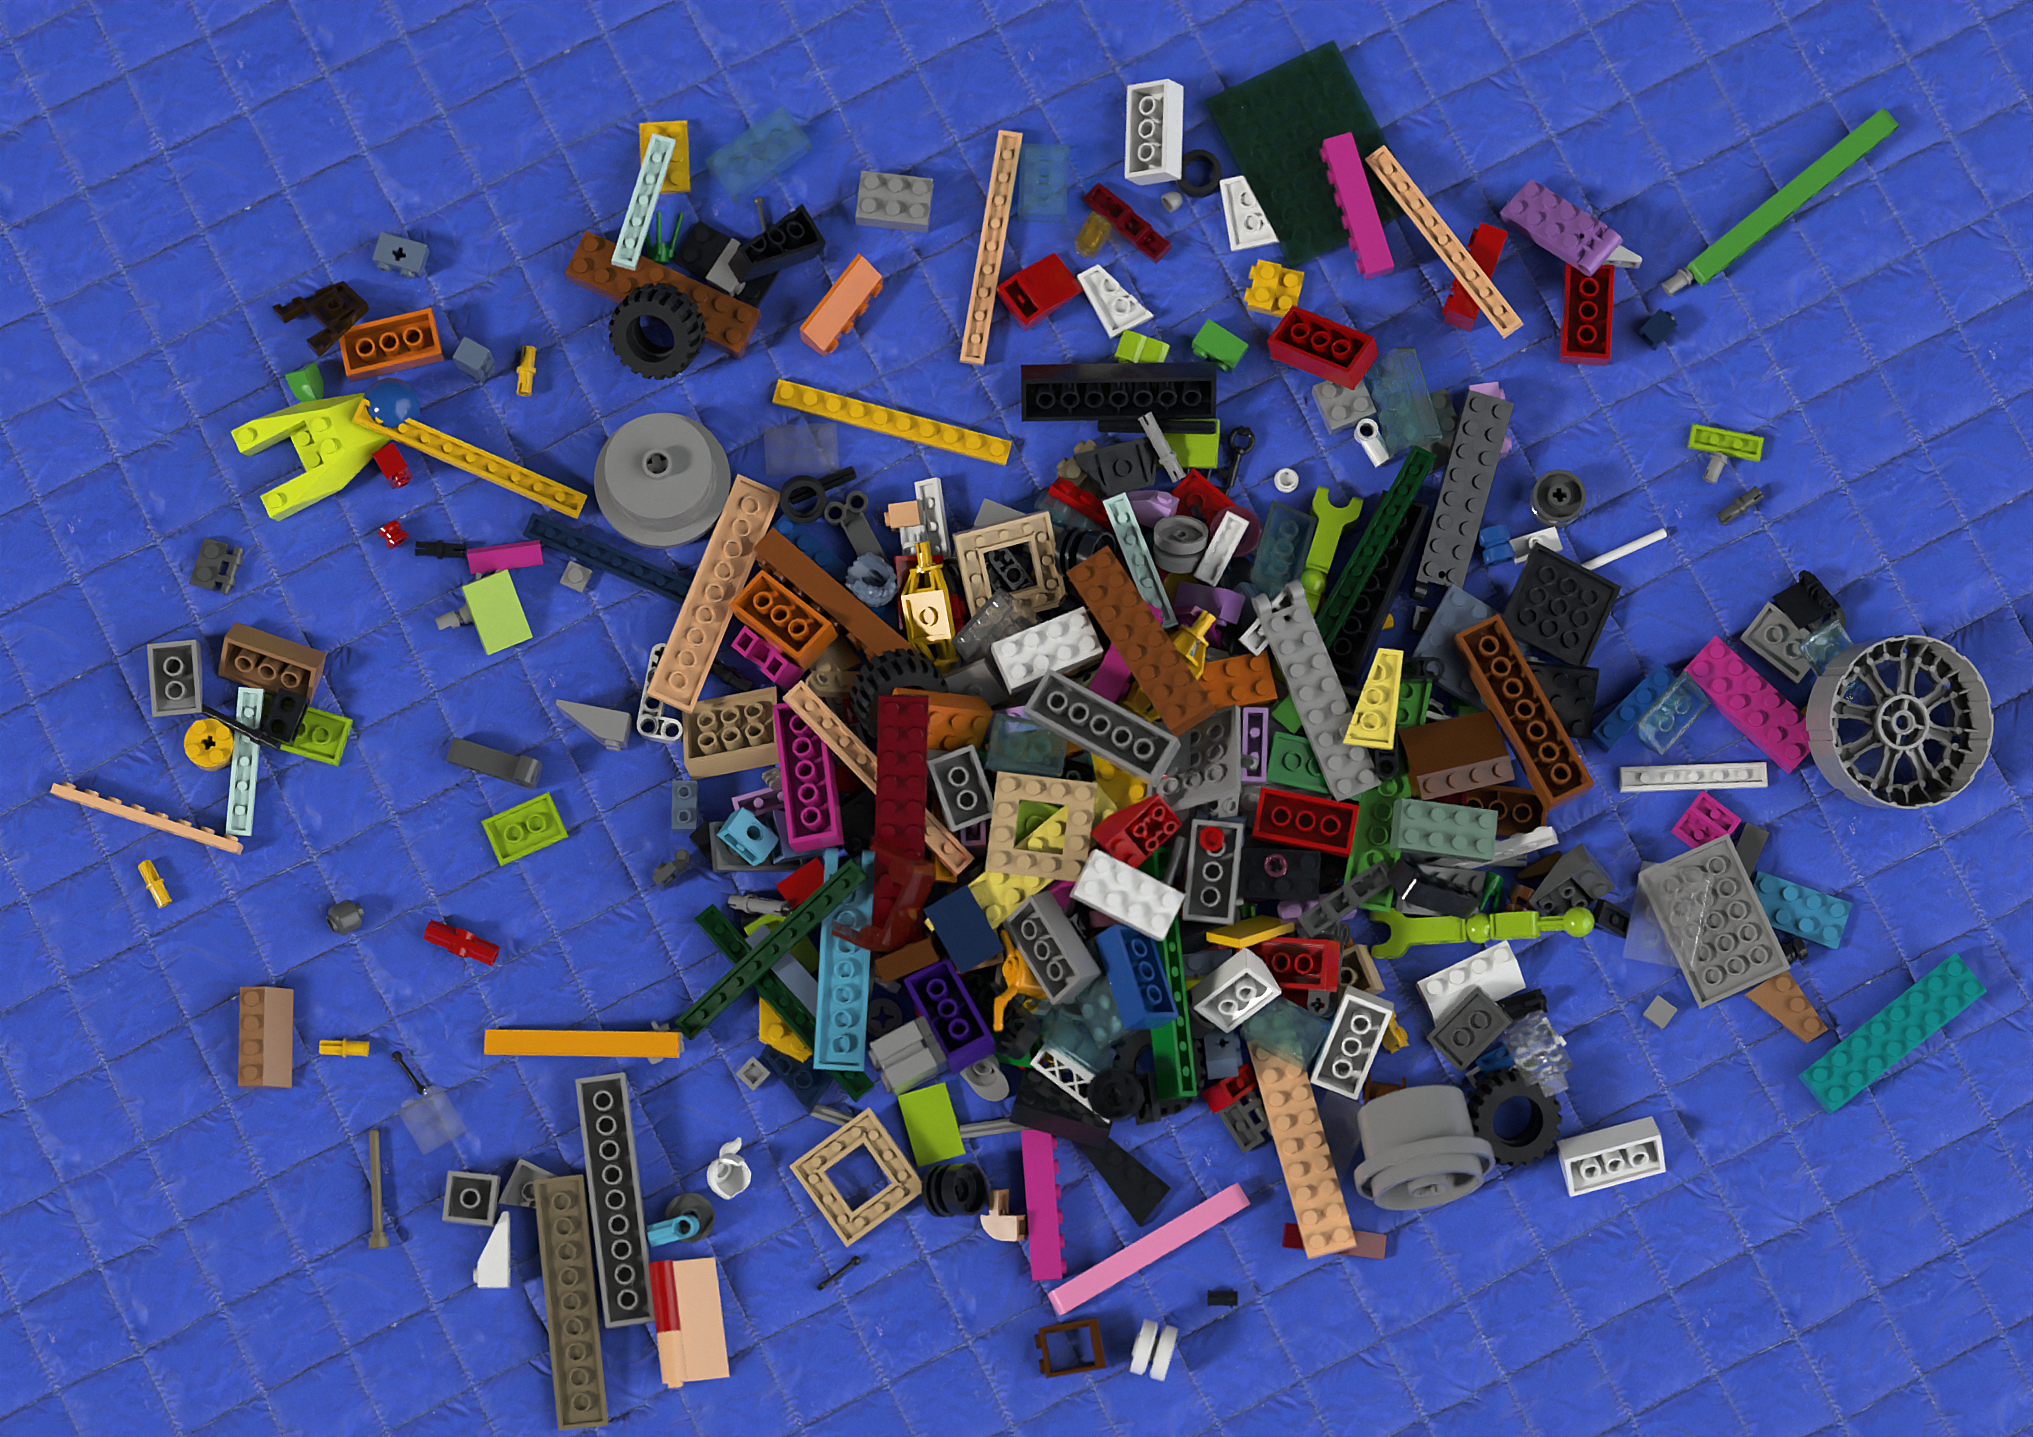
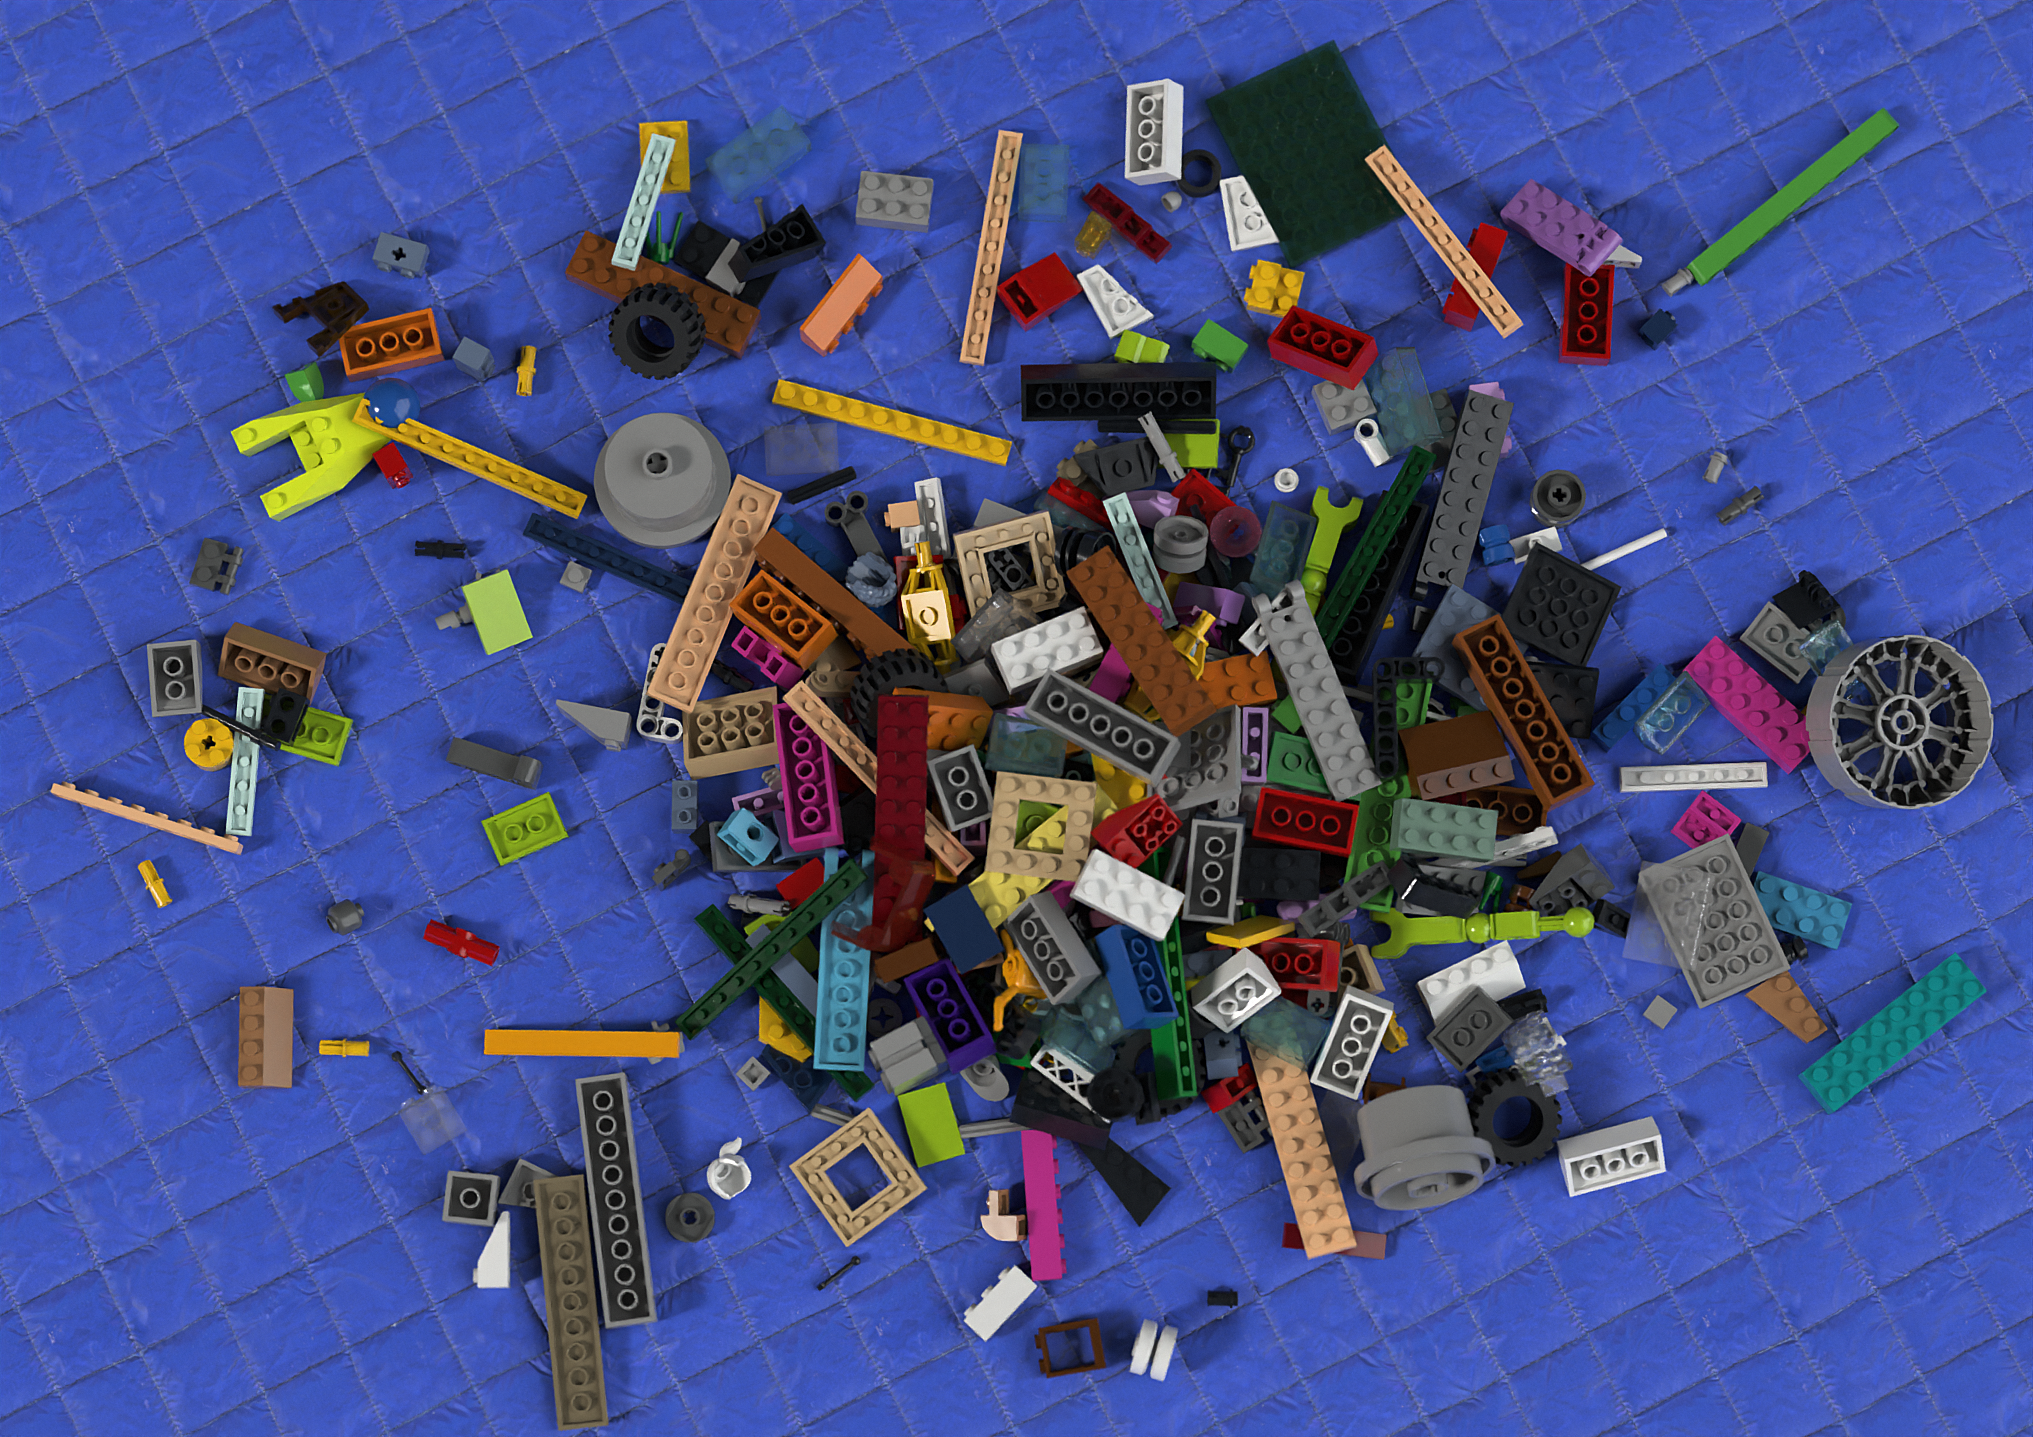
(378, 1238): dark tan piece -> none
(393, 534): red wheel -> none
(505, 556): dark pink tile -> none
(671, 1230): medium azure piece -> none
(688, 1321): light nougat door -> none
(811, 515): black tyre -> none
(954, 1190): black wheel -> none
(999, 1302): none -> white brick
(1148, 1249): bright pink beam -> none
(1211, 838): red tile -> none
(1221, 549): white plate -> none
(1283, 863): clear pink bush -> none
(1357, 206): dark pink brick -> none
(1377, 708): light yellow wing -> none
(1726, 442): lime tile -> none

